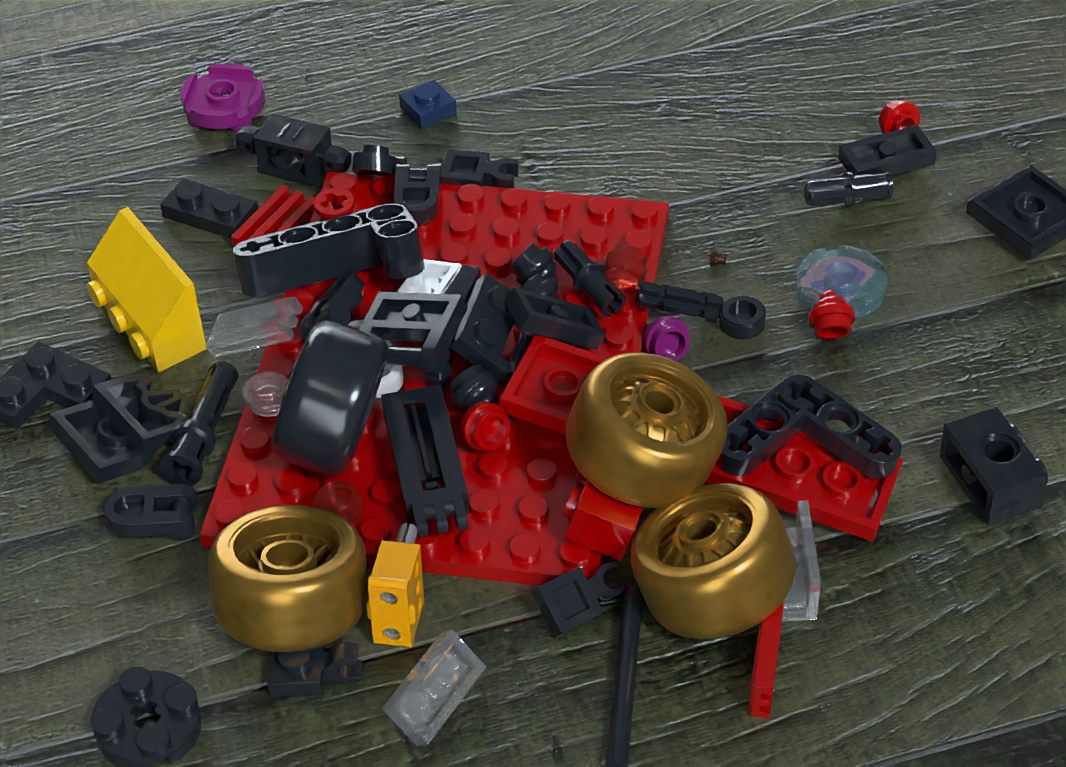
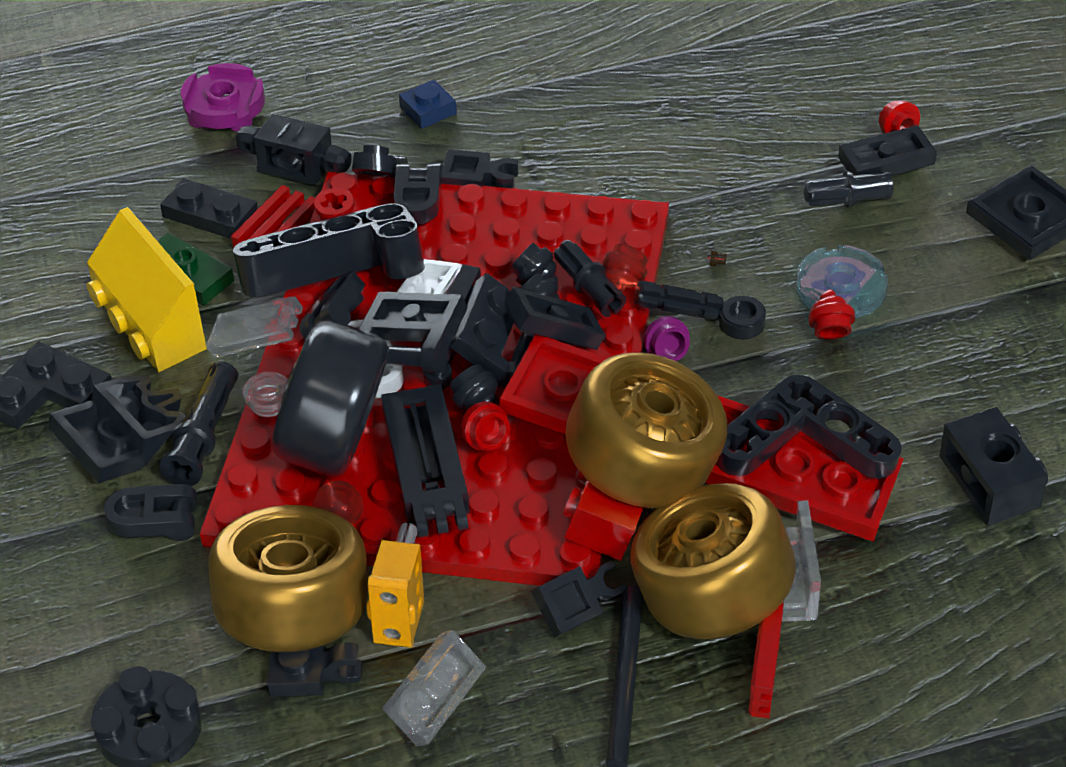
(206, 272): none -> dark green plate

